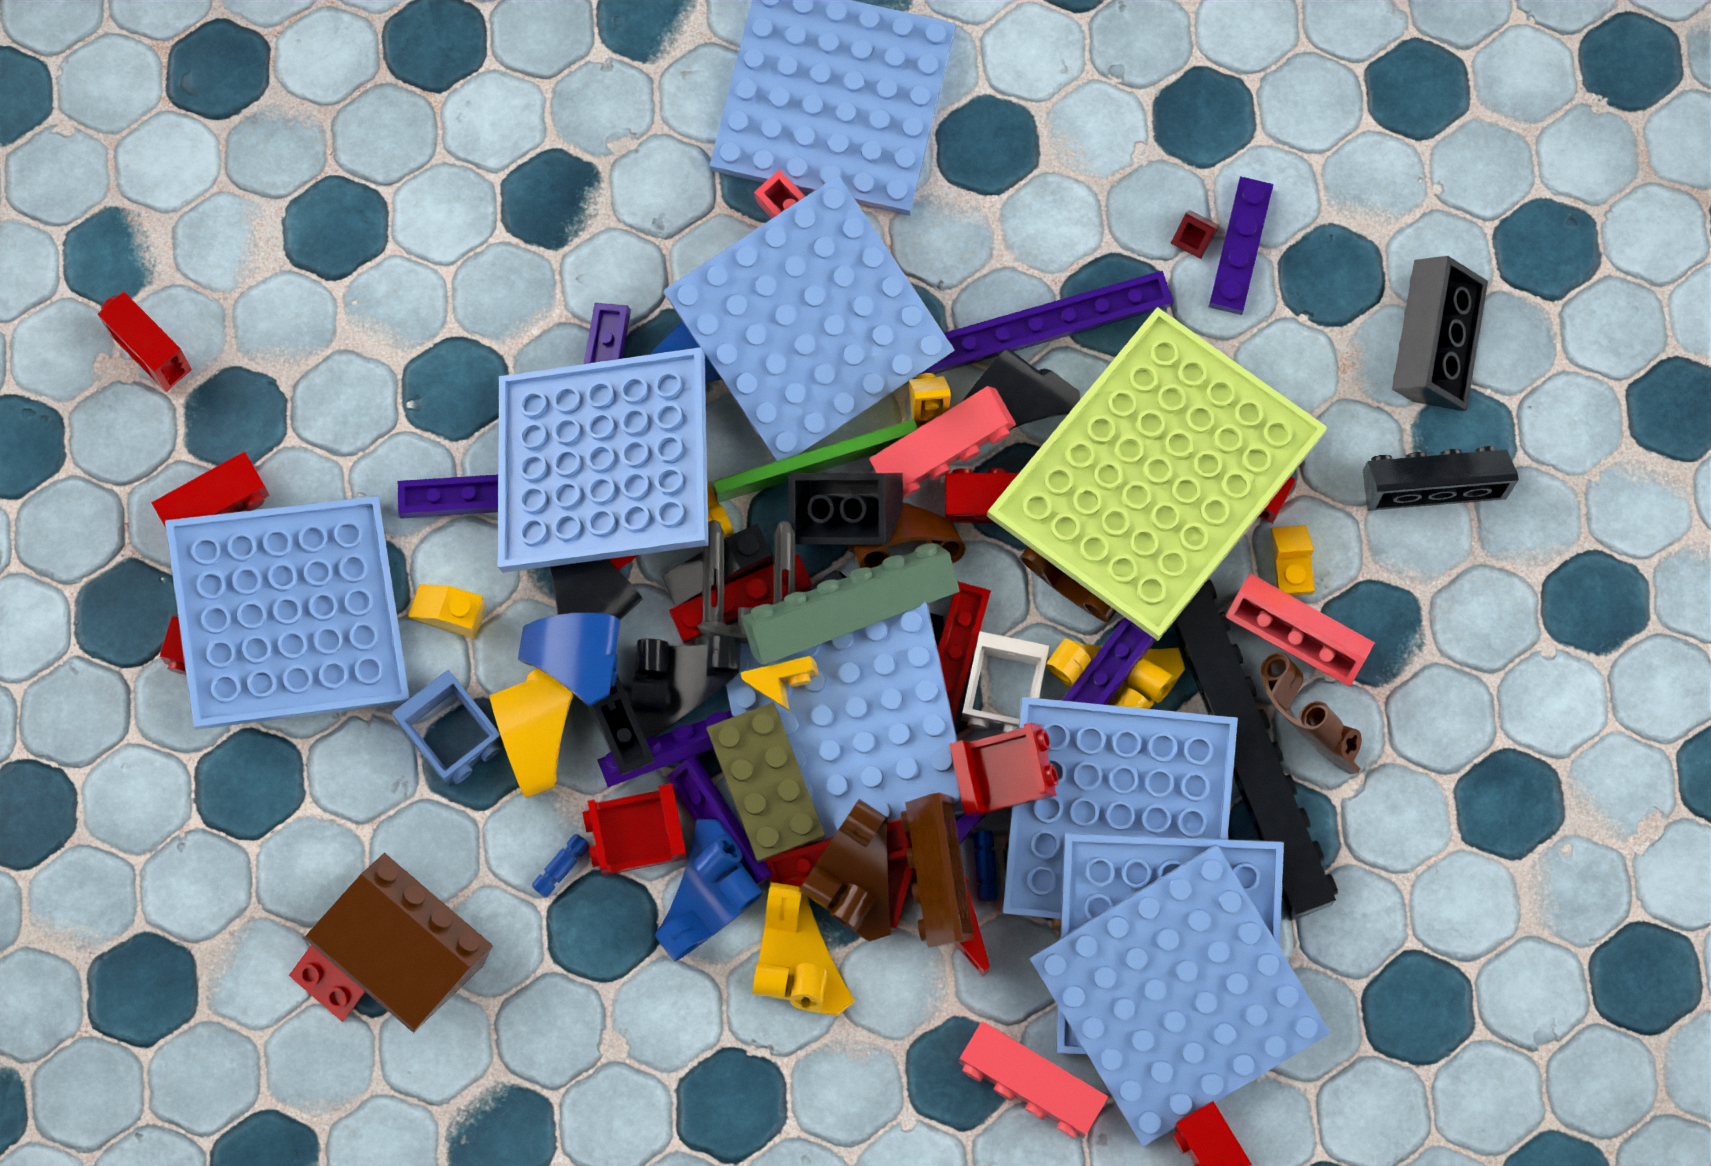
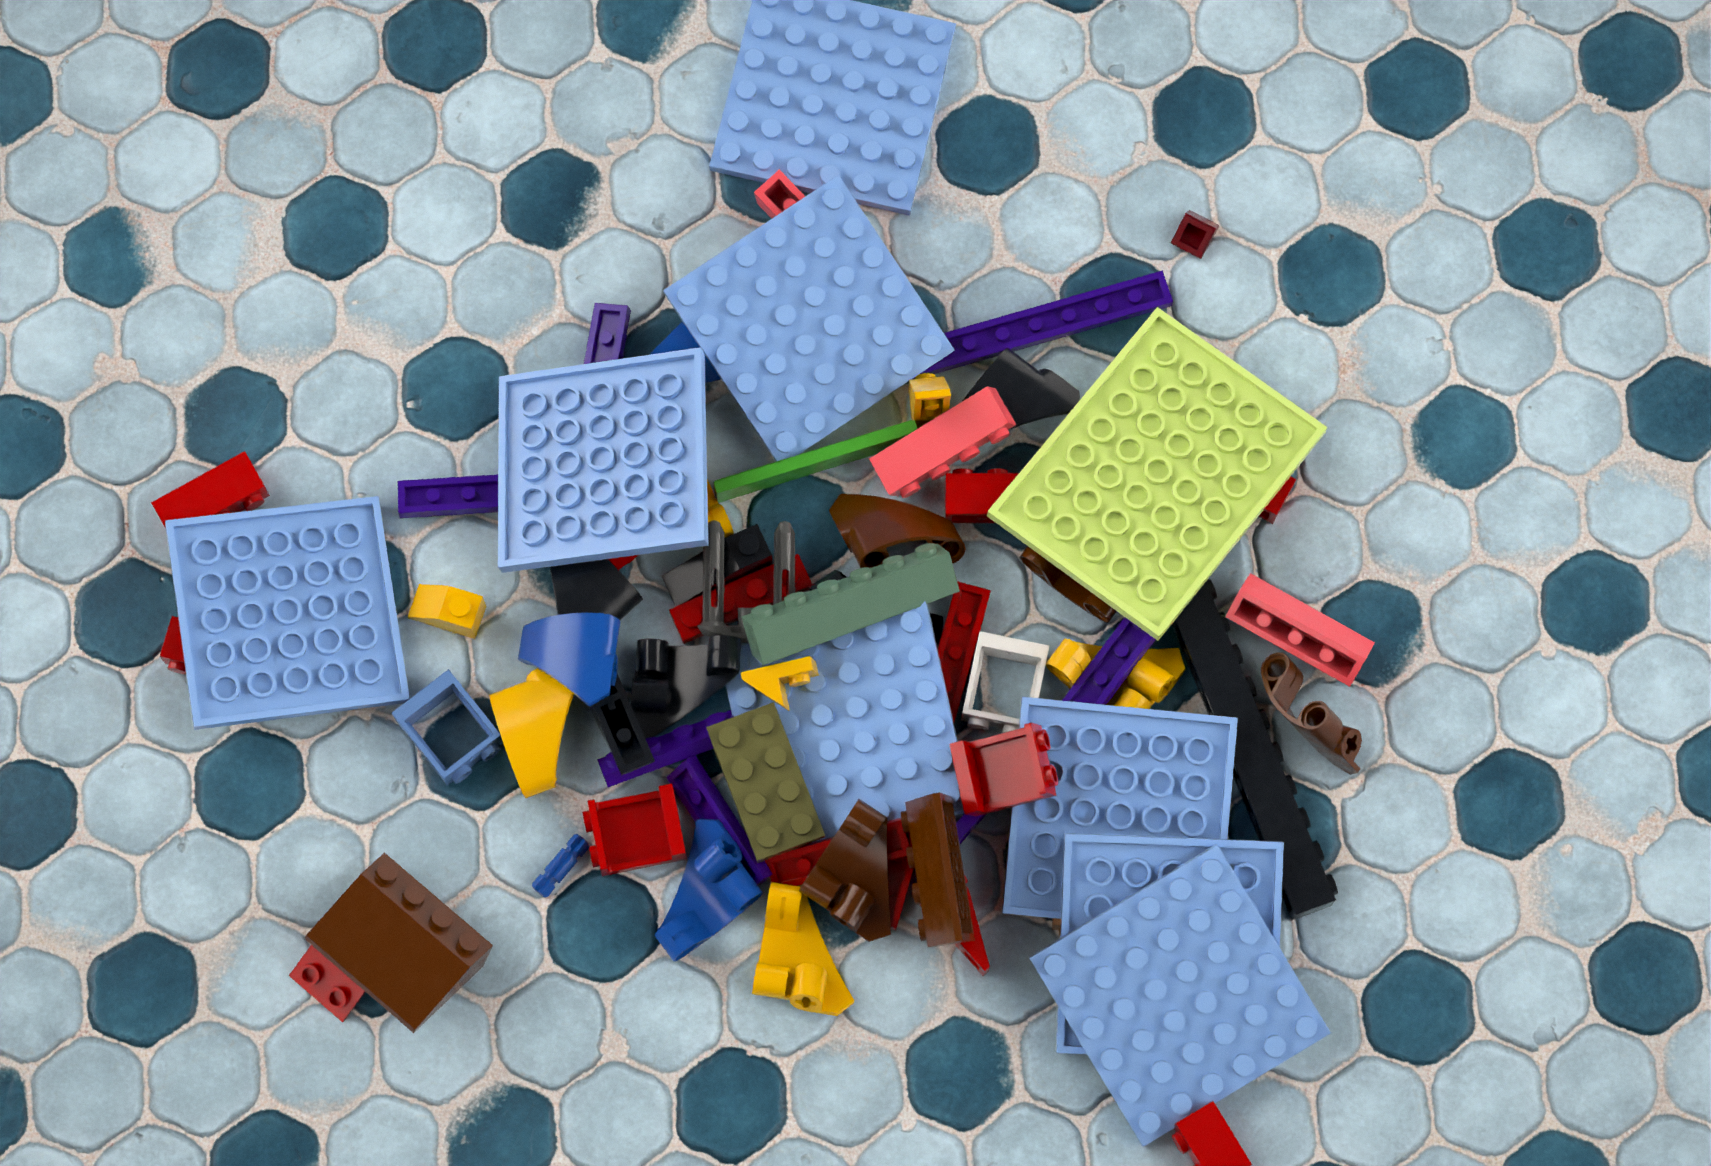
(144, 341): red window -> none
(844, 507): black slope -> none
(985, 866): blue axle -> none
(1032, 1079): coral brick -> none
(1241, 245): dark purple plate -> none
(1292, 559): yellow slope -> none
(1438, 479): black slope -> none
(1440, 333): black slope -> none

